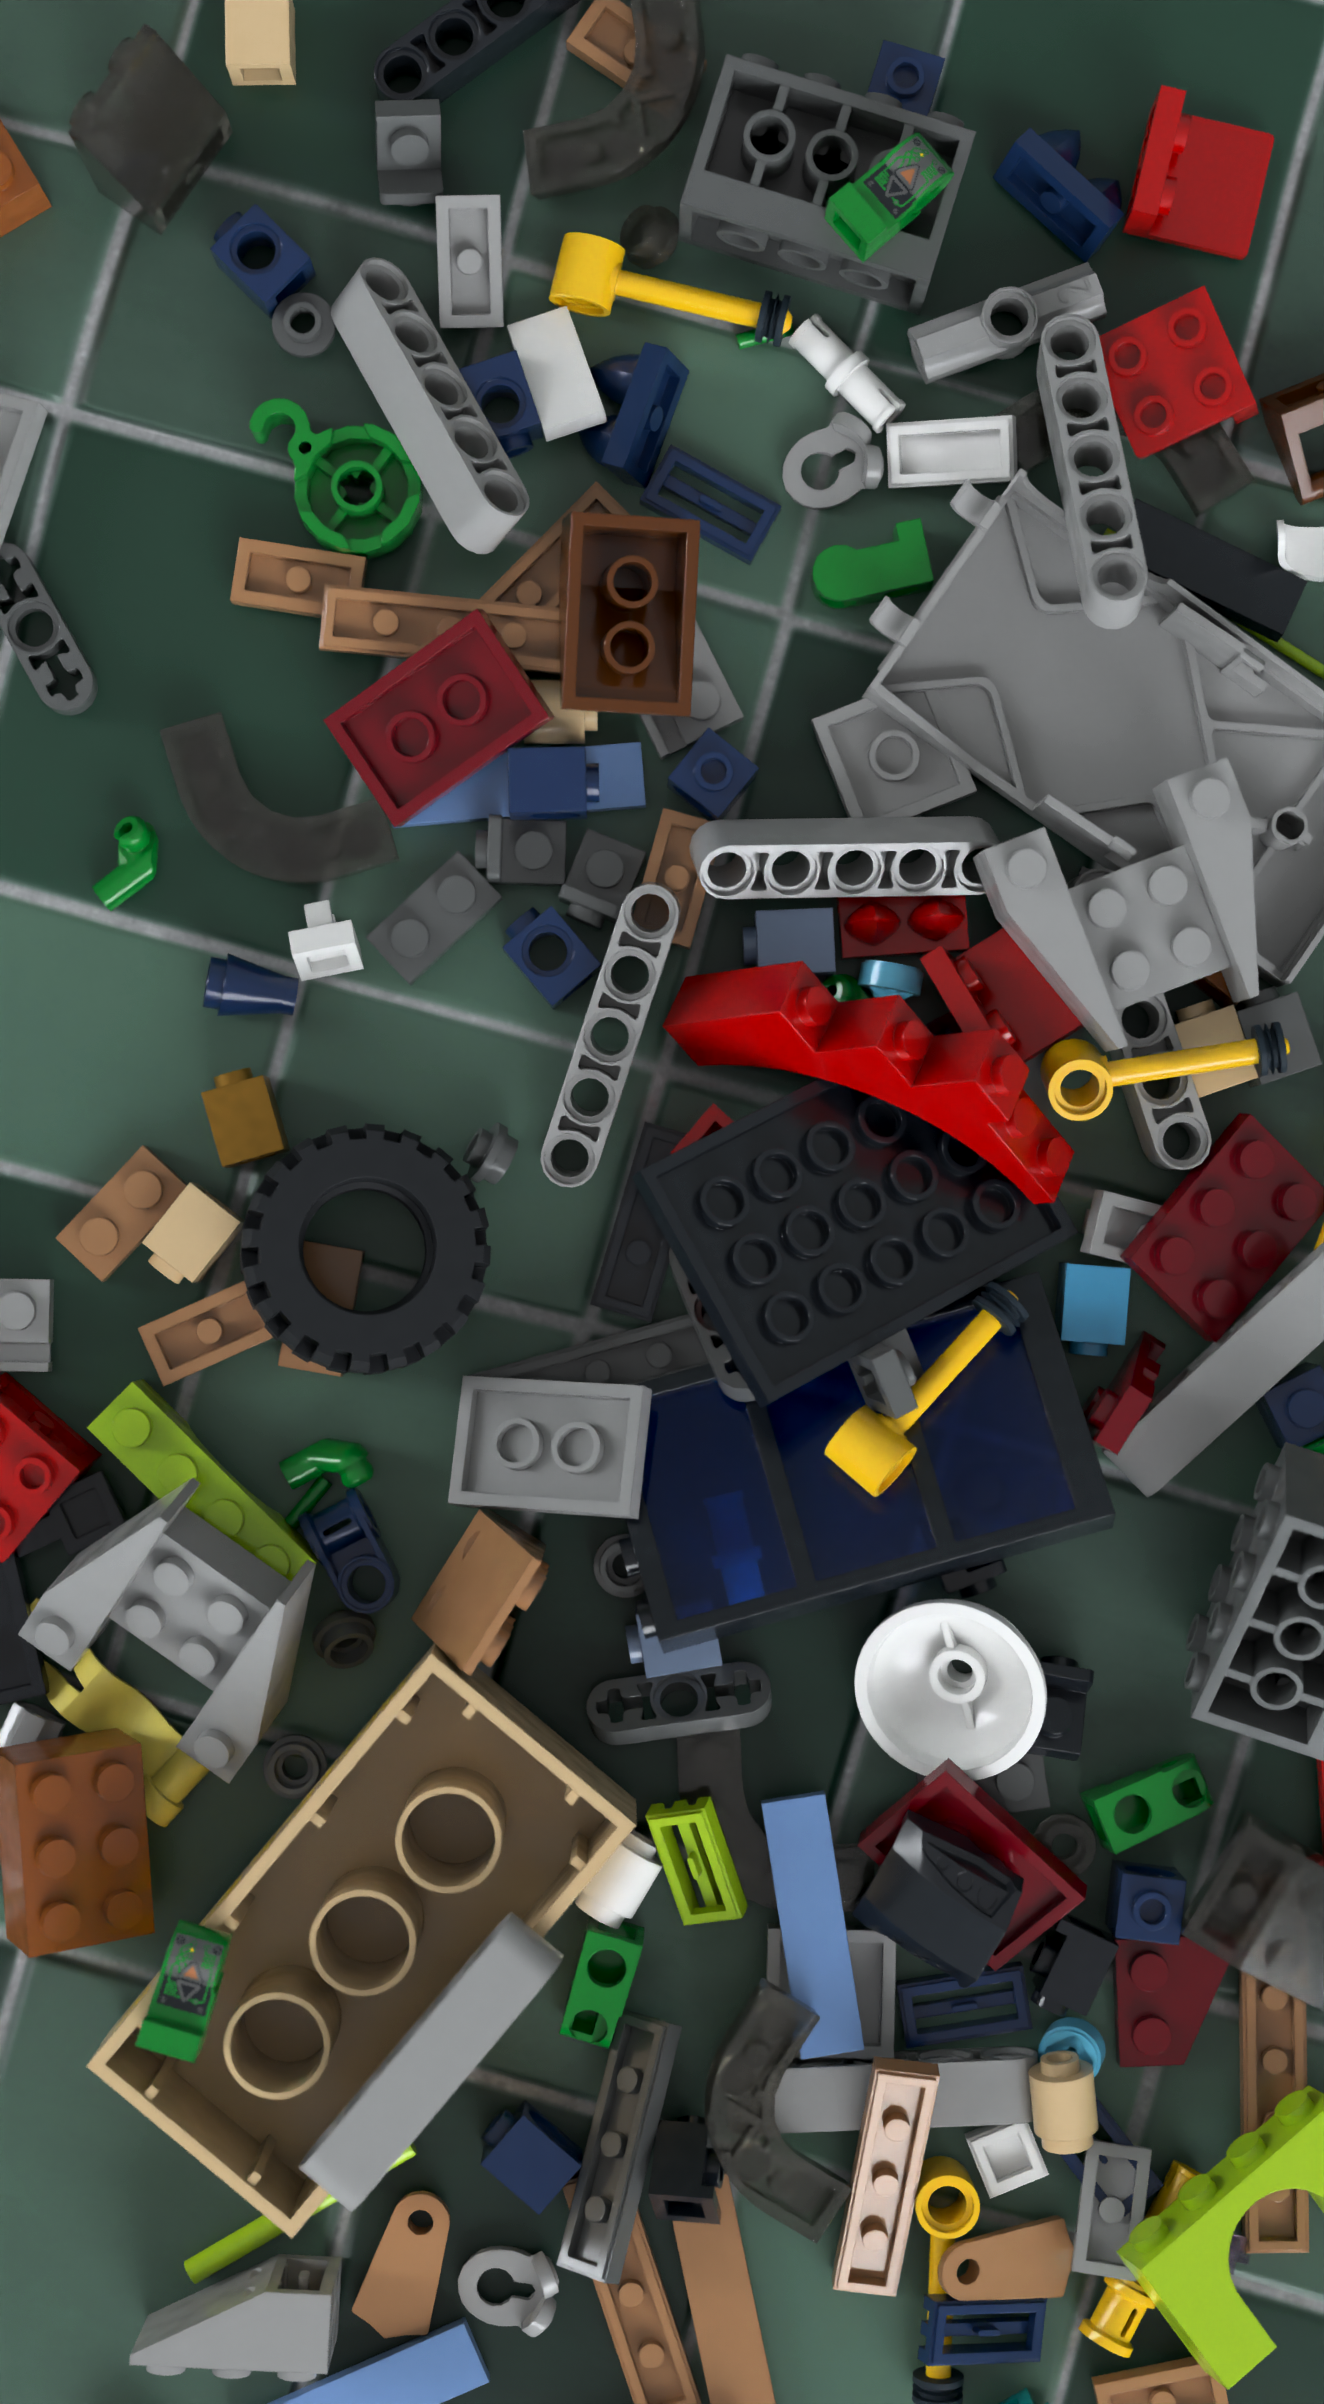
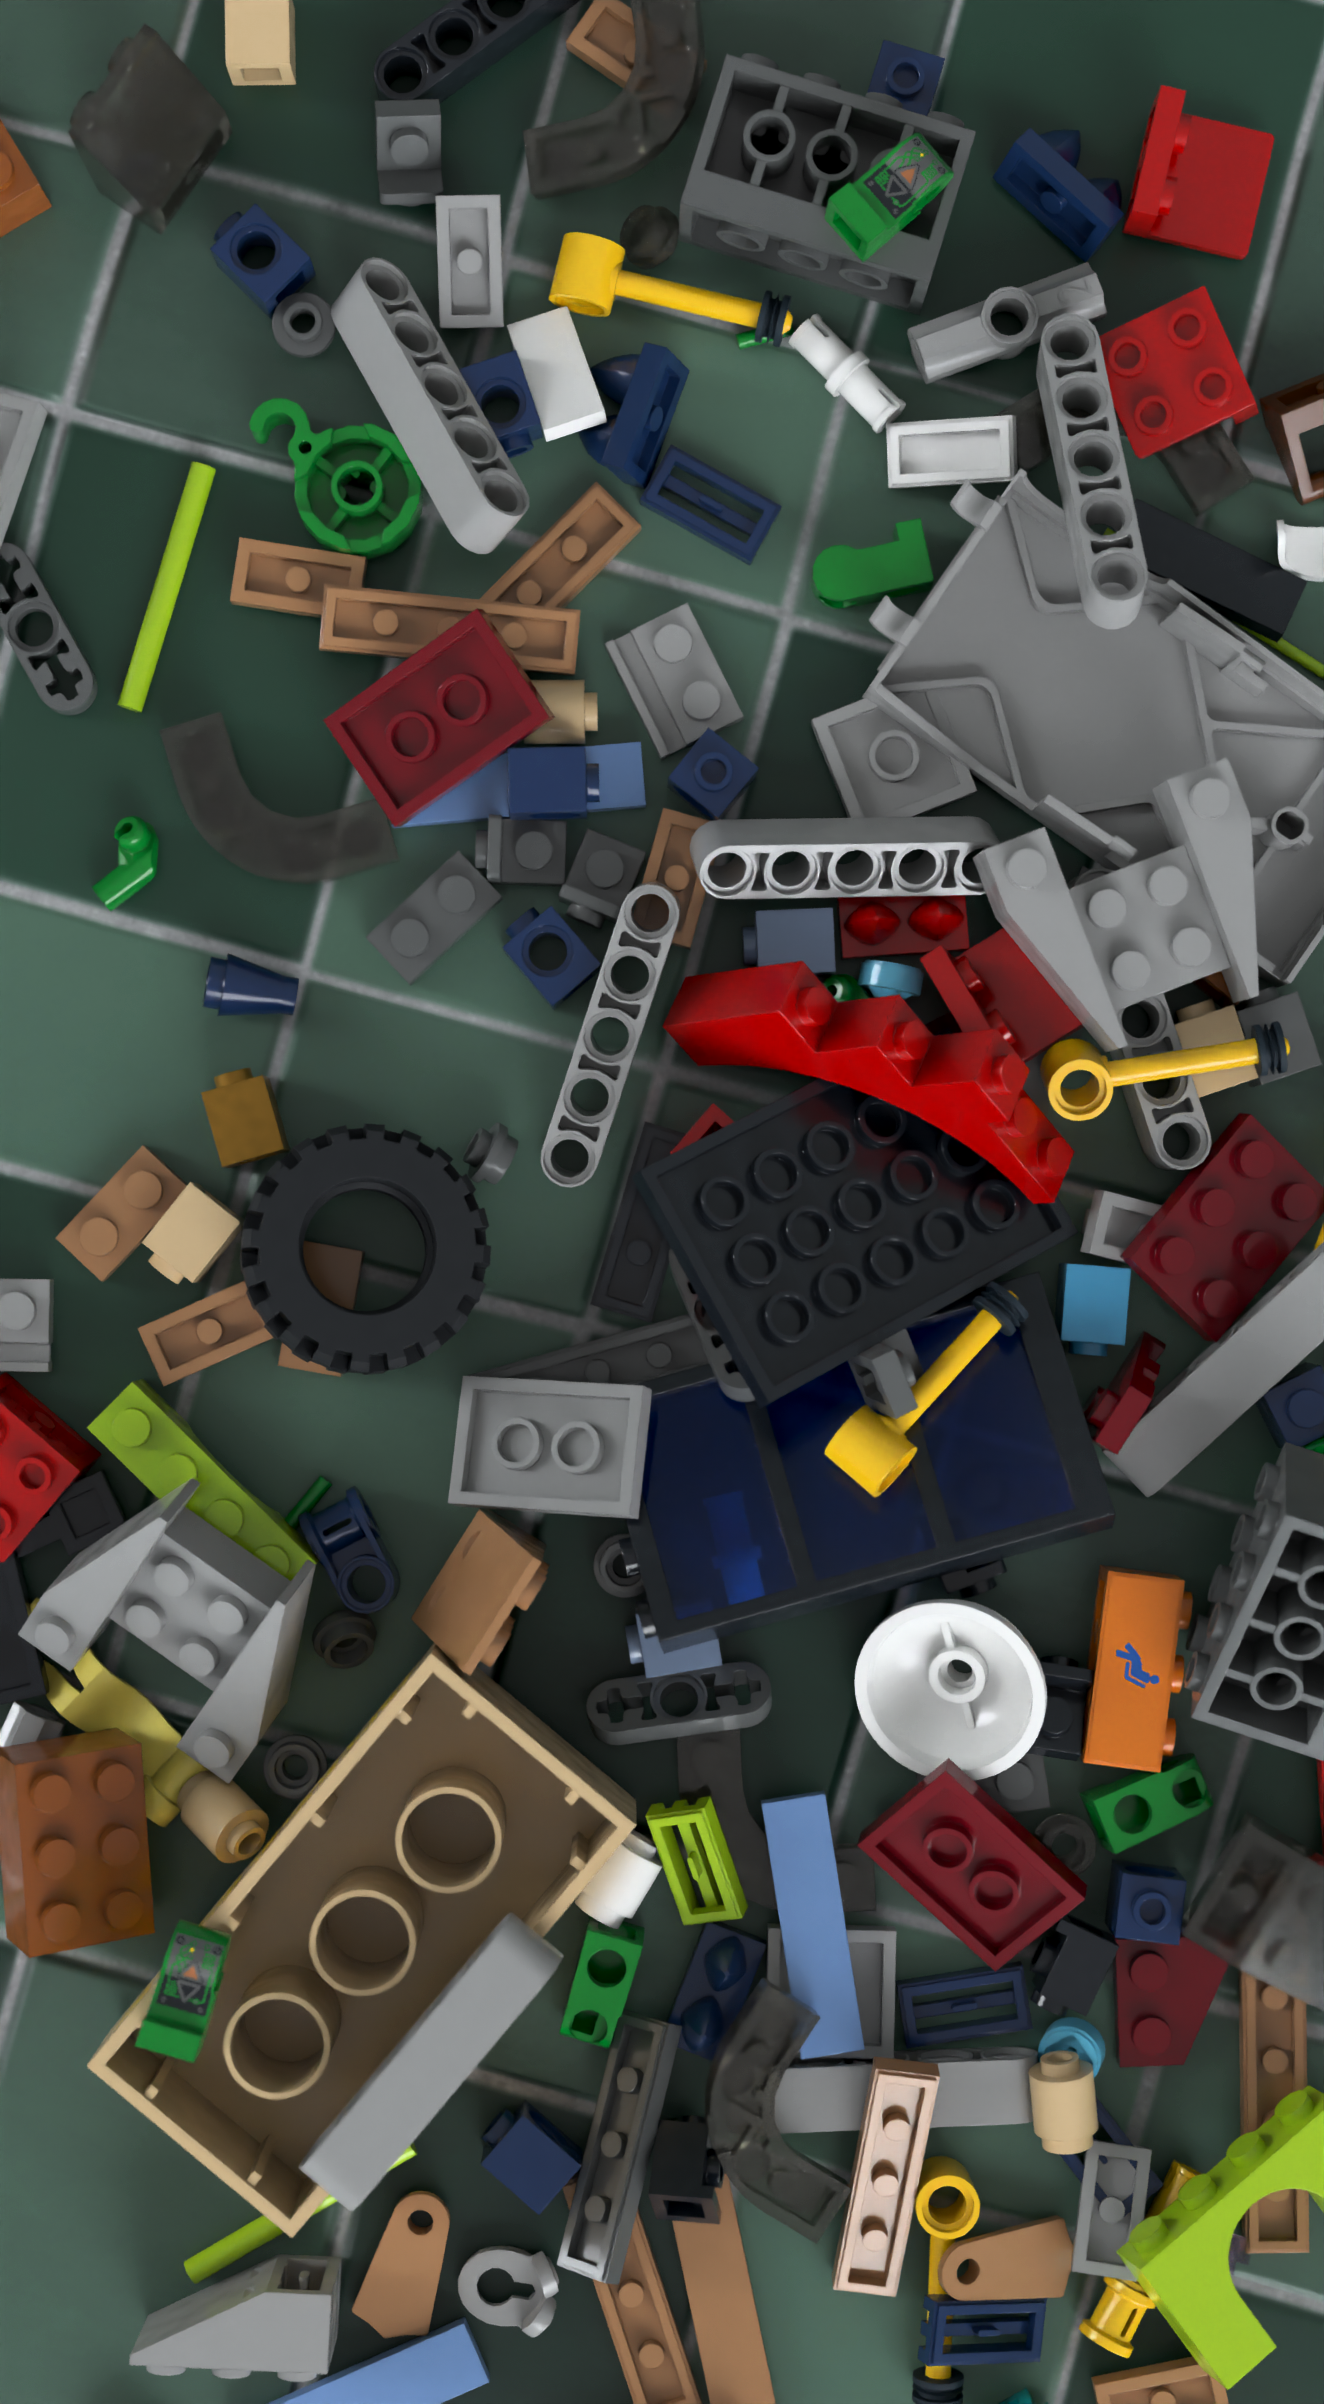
(166, 587): none -> lime bar
(222, 1817): none -> tan brick
(325, 945): white tile -> none
(328, 1456): green arm -> none
(627, 613): reddish brown slope -> none
(715, 1986): none -> dark blue tile
(842, 434): light grey piece -> none
(941, 1898): black slope -> none
(1006, 2156): white tile -> none
(1134, 1668): none -> orange brick

